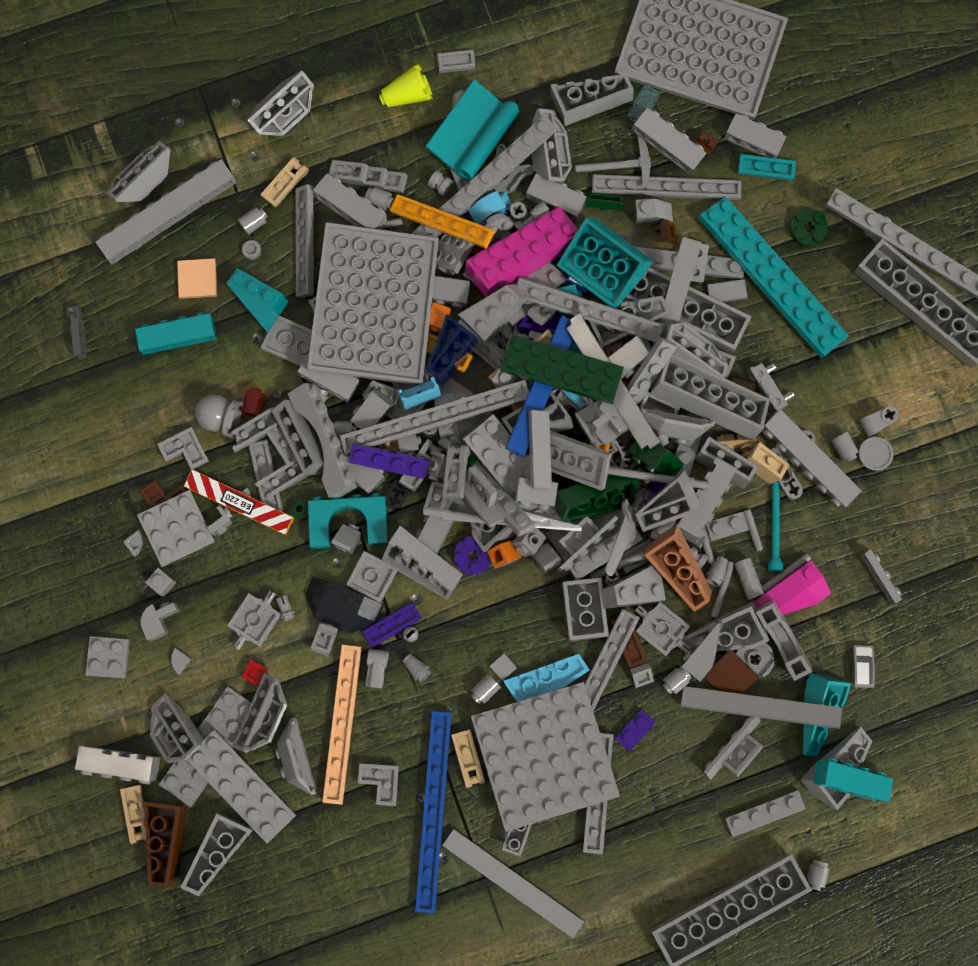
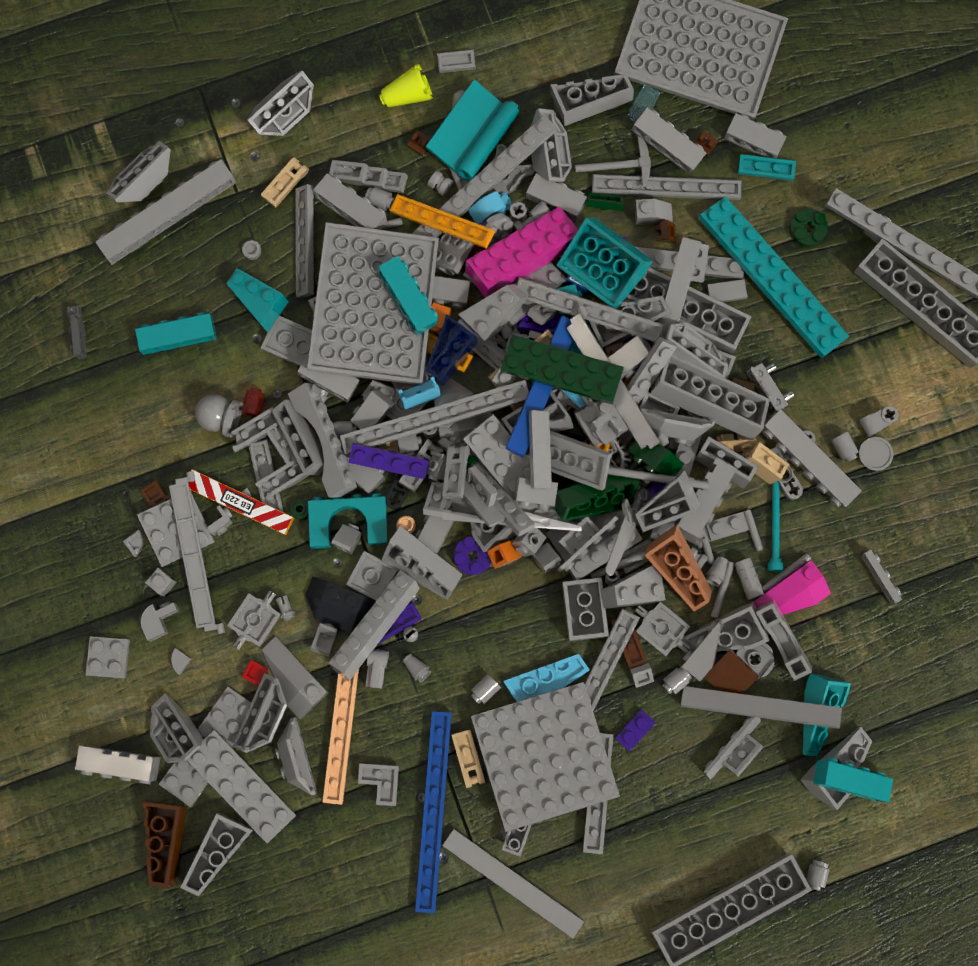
(134, 812): tan plate -> none
(187, 444): light grey plate -> none
(193, 555): none -> light grey piece
(197, 278): light nougat tile -> none
(252, 220): light grey brick -> none
(298, 685): none -> light grey wedge
(374, 625): none -> light grey brick
(407, 295): none -> teal brick
(407, 523): none -> light nougat plate
(418, 143): none -> reddish brown tile
(503, 667): light grey tile -> none
(765, 813): light grey plate -> none
(863, 666): slope -> none

